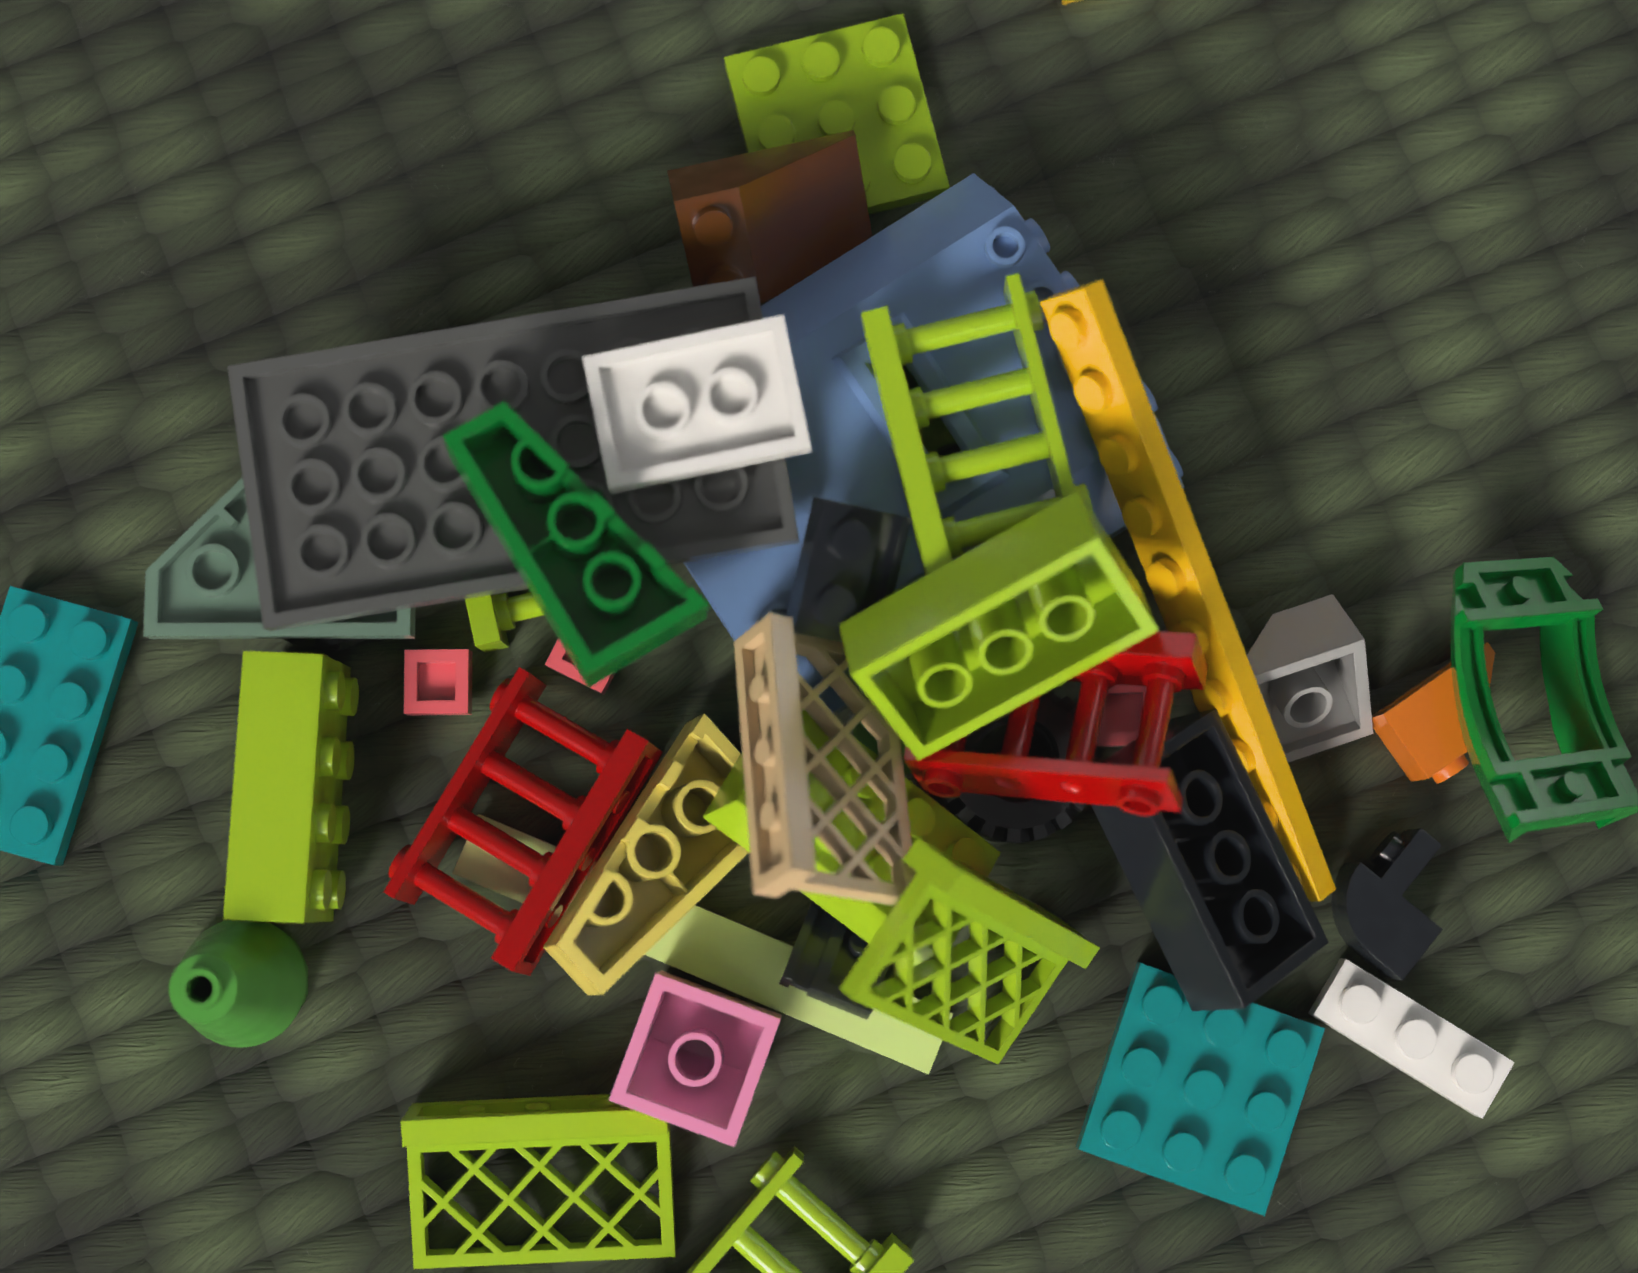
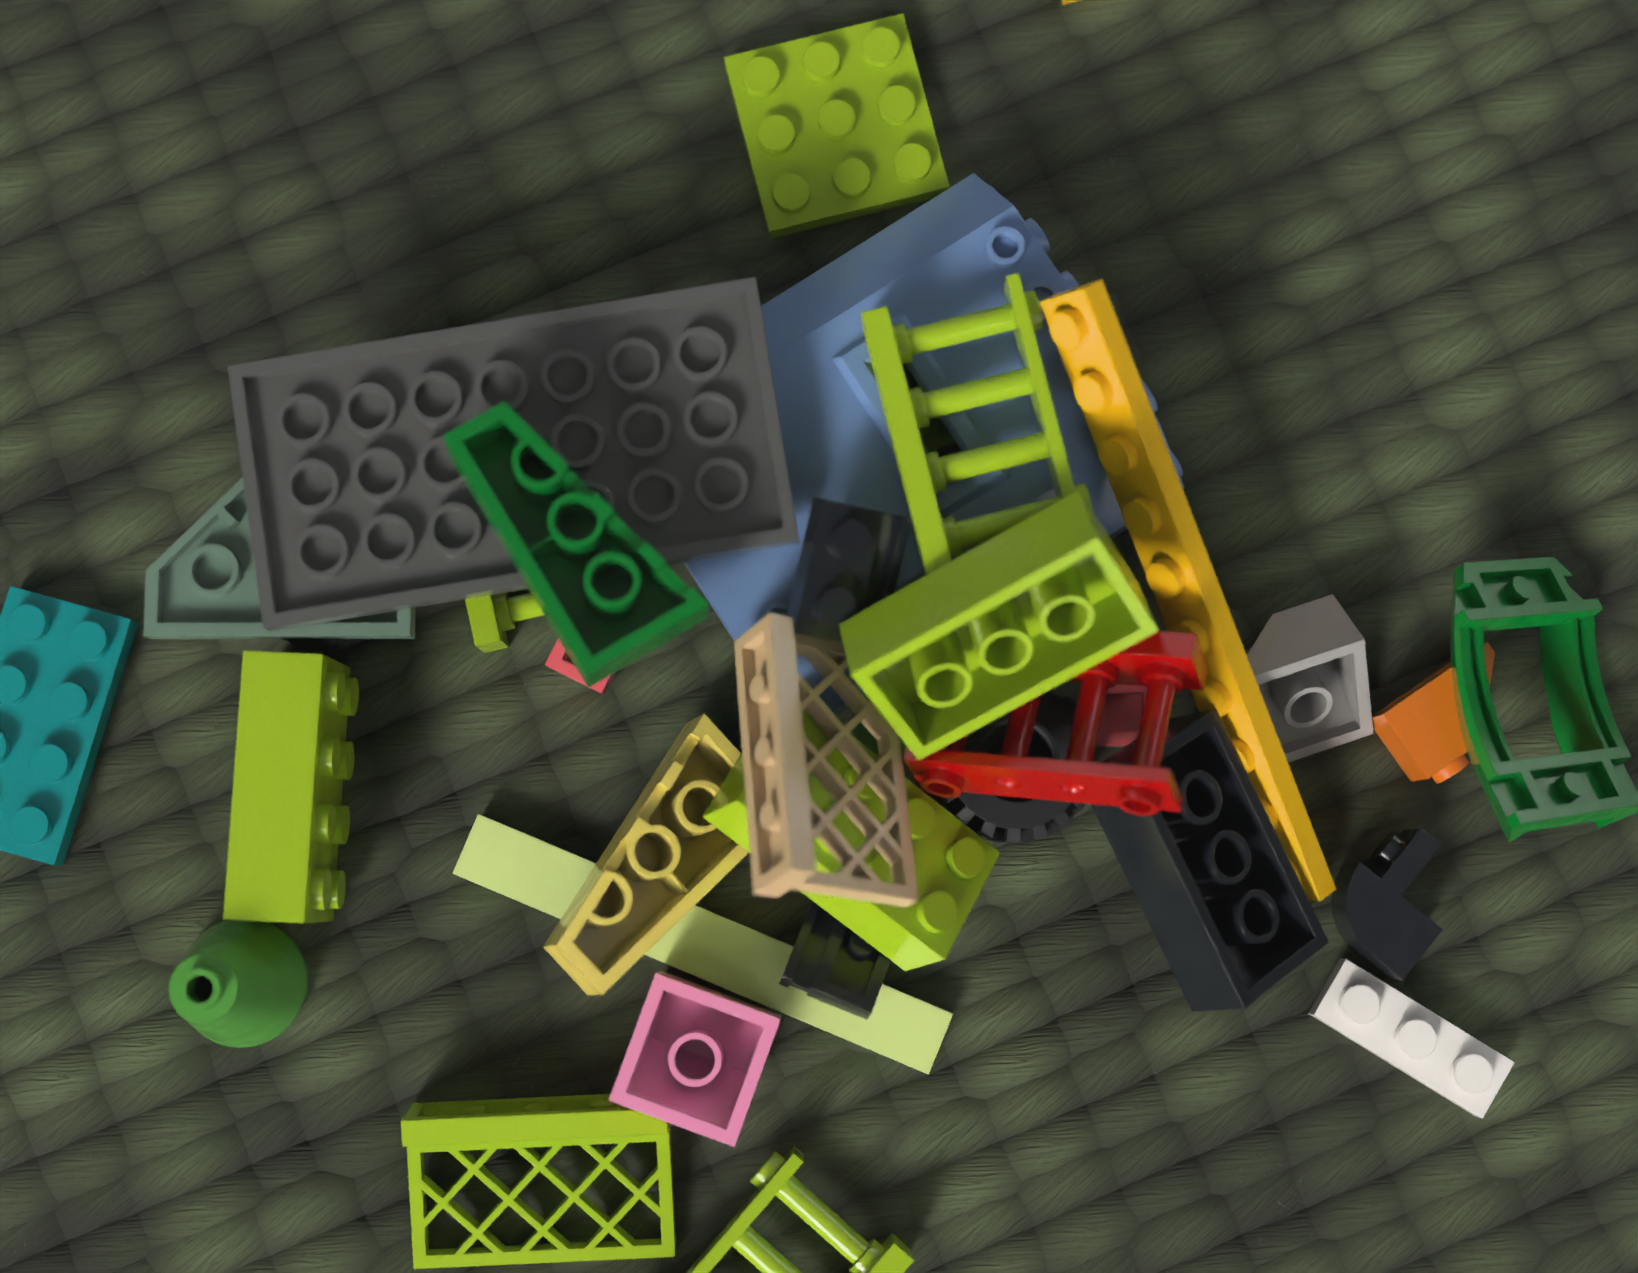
(438, 682): coral plate -> none
(554, 876): red fence -> none
(696, 404): white plate -> none
(772, 212): reddish brown slope -> none
(994, 918): lime fence -> none
(1200, 1092): teal plate -> none

